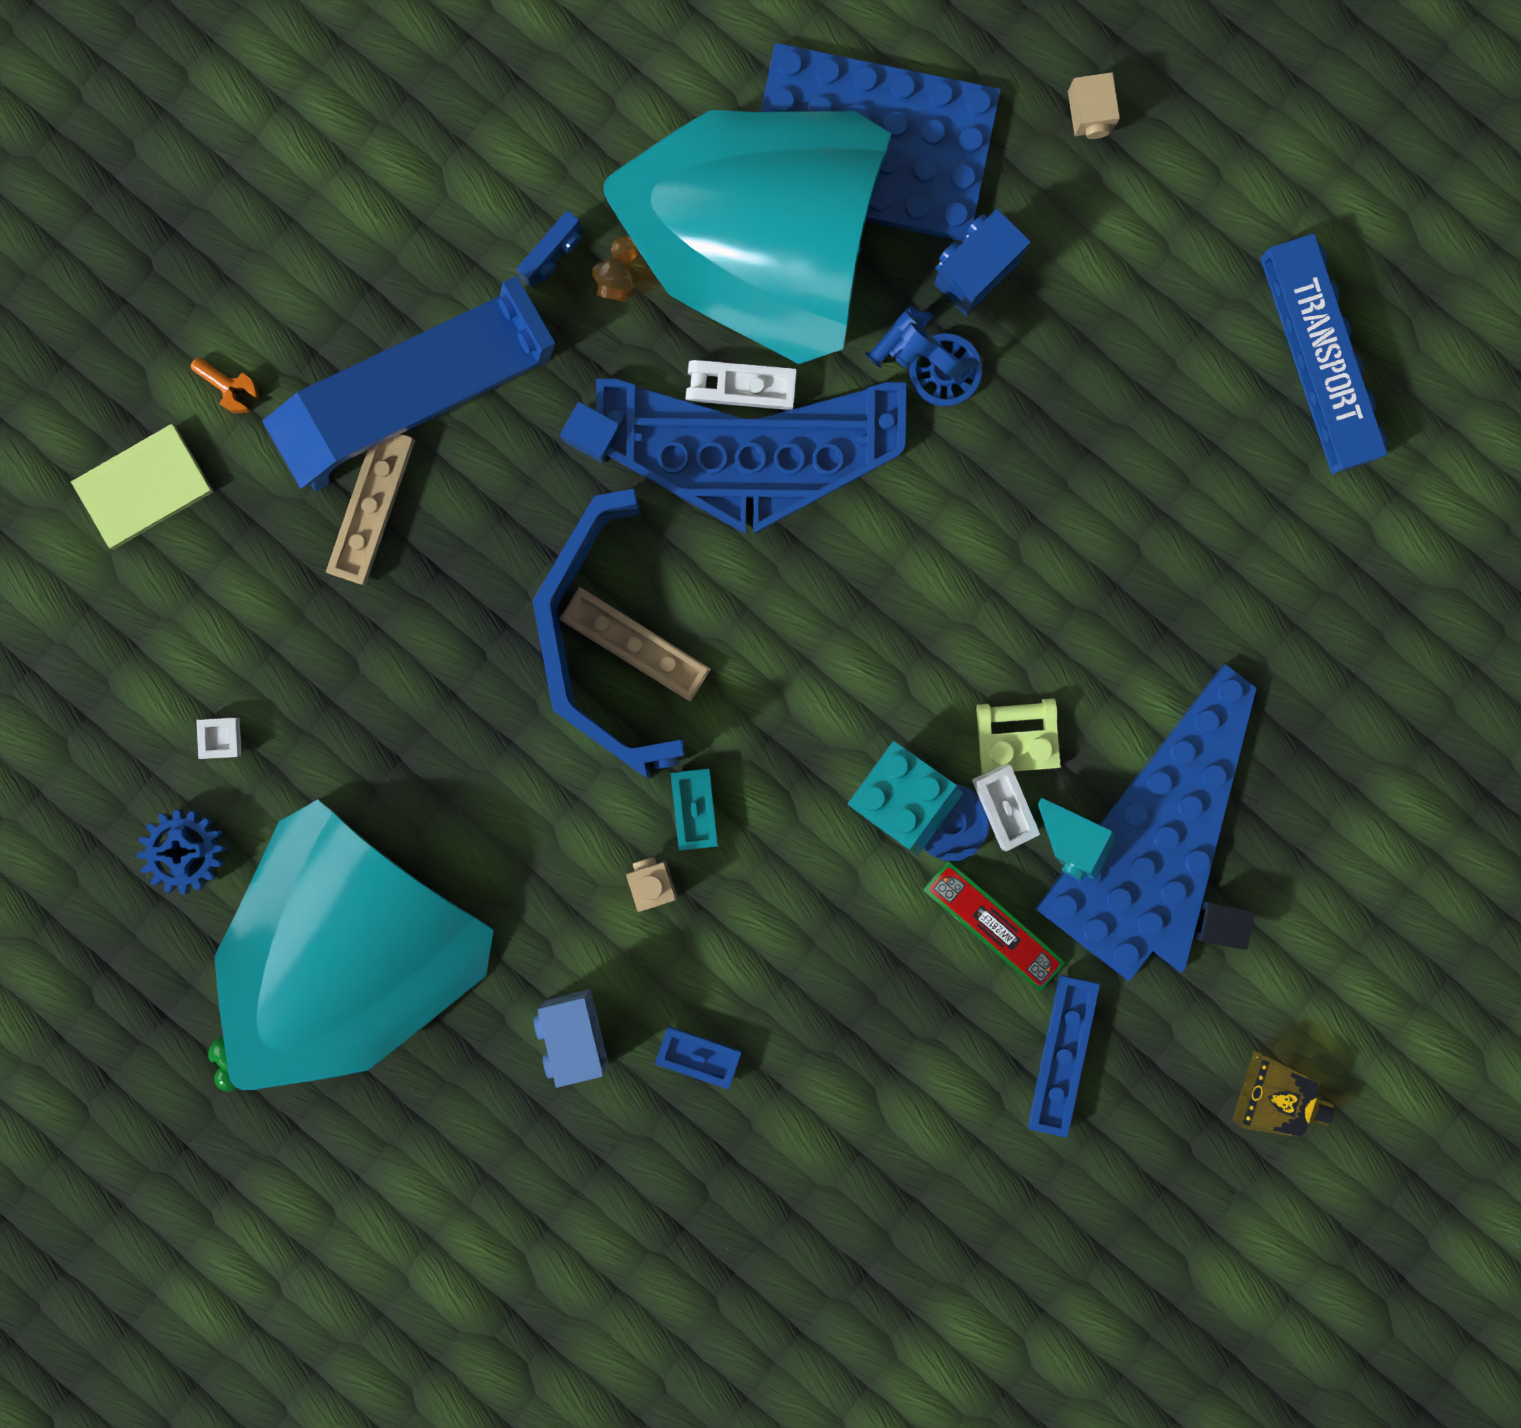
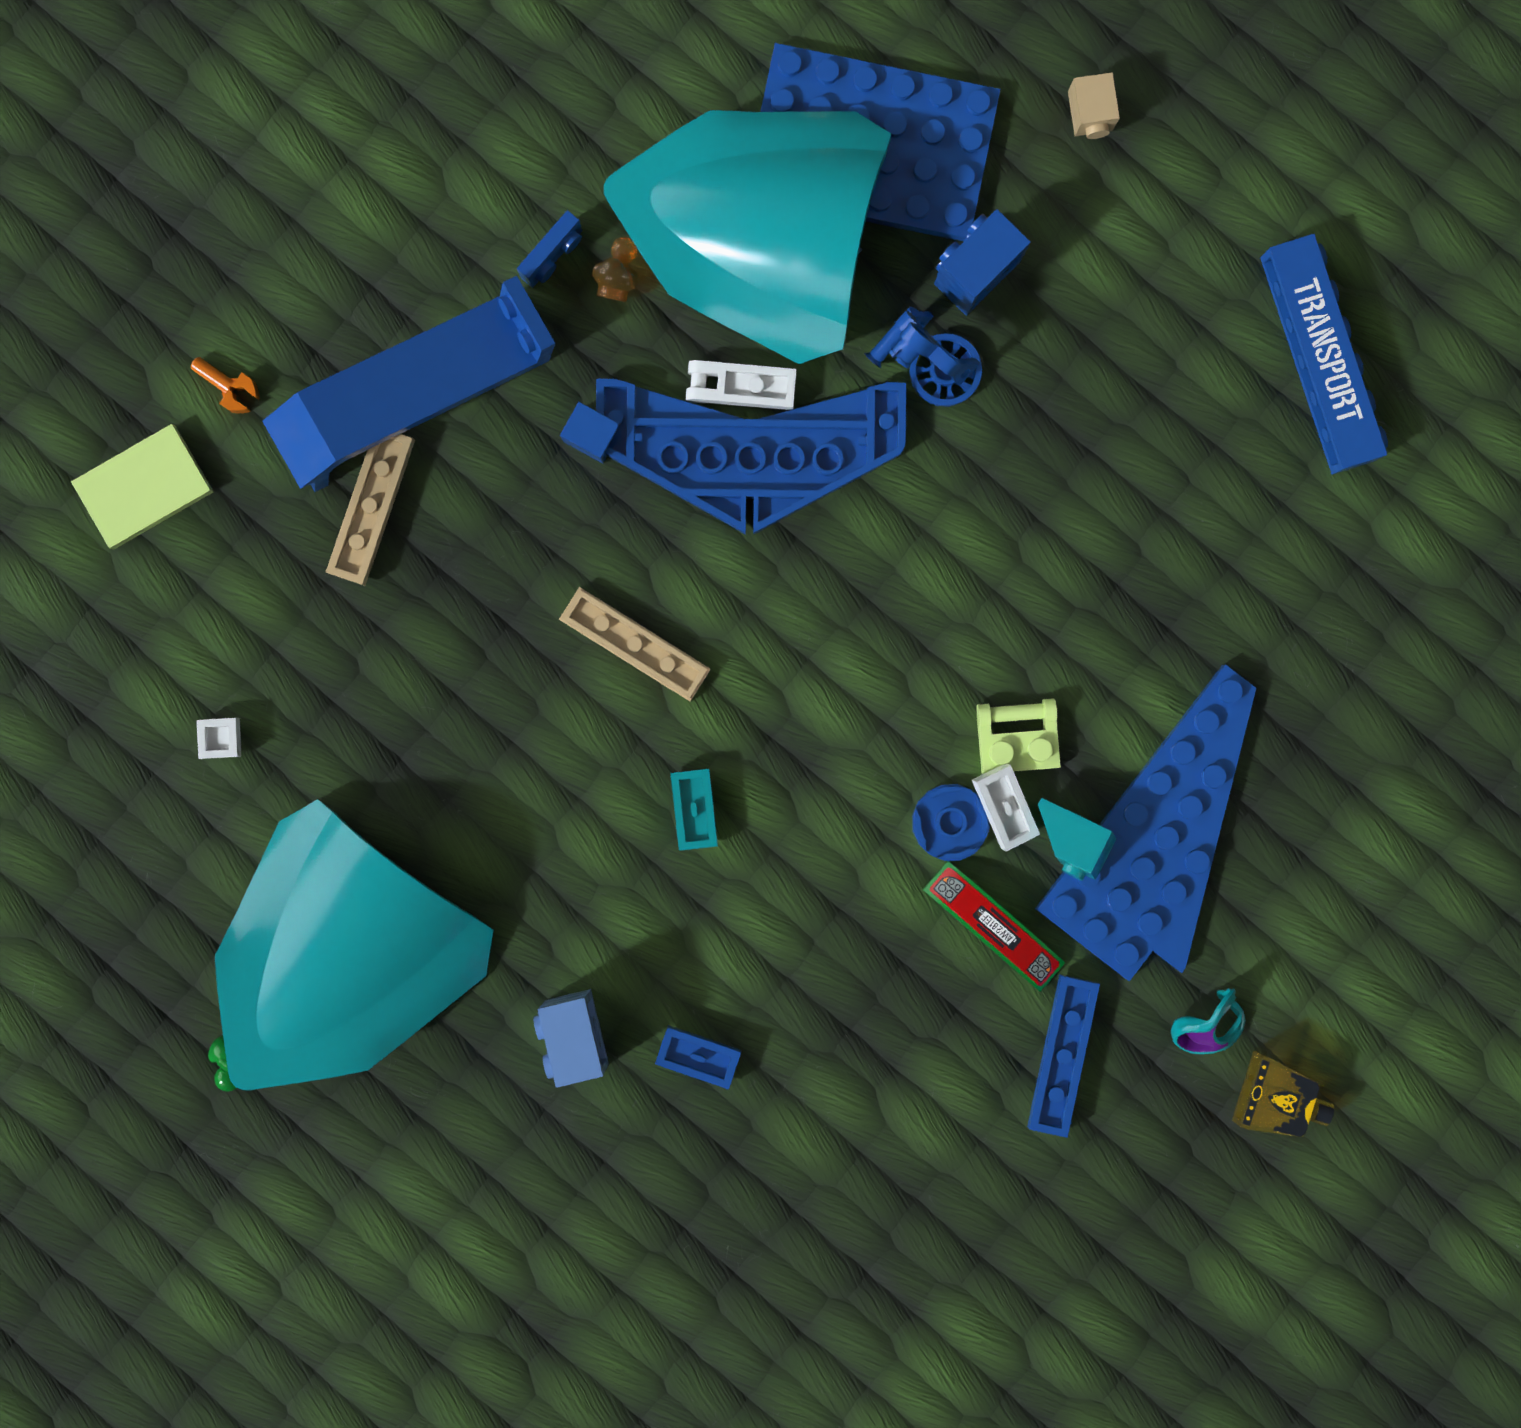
(181, 866): blue gear -> none
(546, 604): blue panel -> none
(651, 884): tan brick -> none
(905, 798): teal brick -> none
(1199, 1035): none -> teal piece
(1224, 925): black panel -> none

